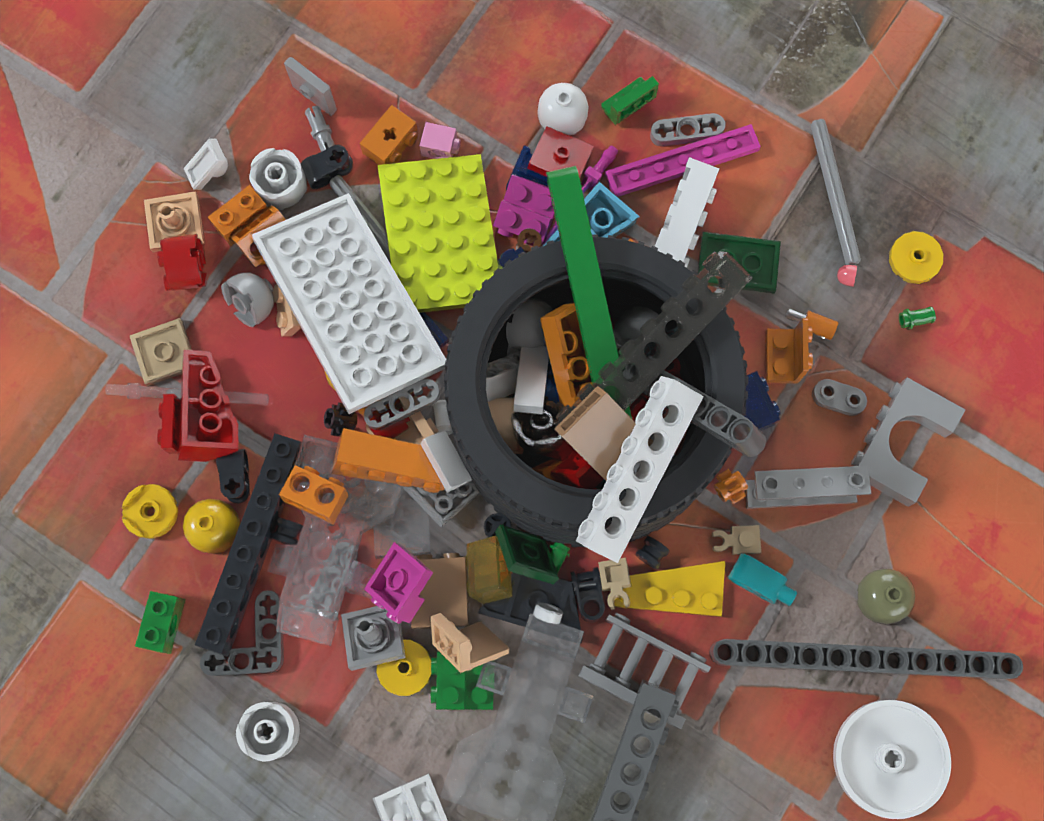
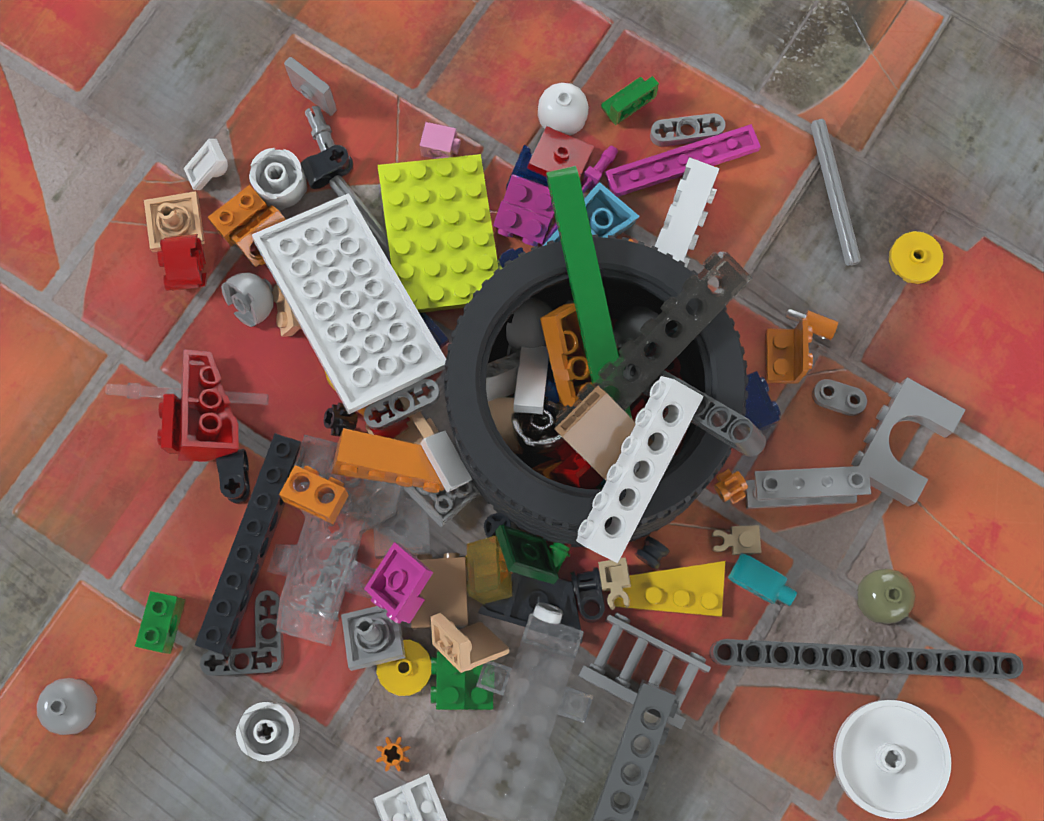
(66, 706): none -> light grey cylinder
(136, 507): yellow plate -> none
(161, 351): tan tile -> none
(211, 526): yellow cylinder -> none
(287, 532): black wheel -> none
(385, 756): none -> orange gear
(390, 126): orange brick -> none
(441, 417): white pin -> none
(531, 236): reddish brown bush -> none
(755, 256): dark green tile -> none
(847, 274): coral hinge -> none
(912, 318): green pin -> none

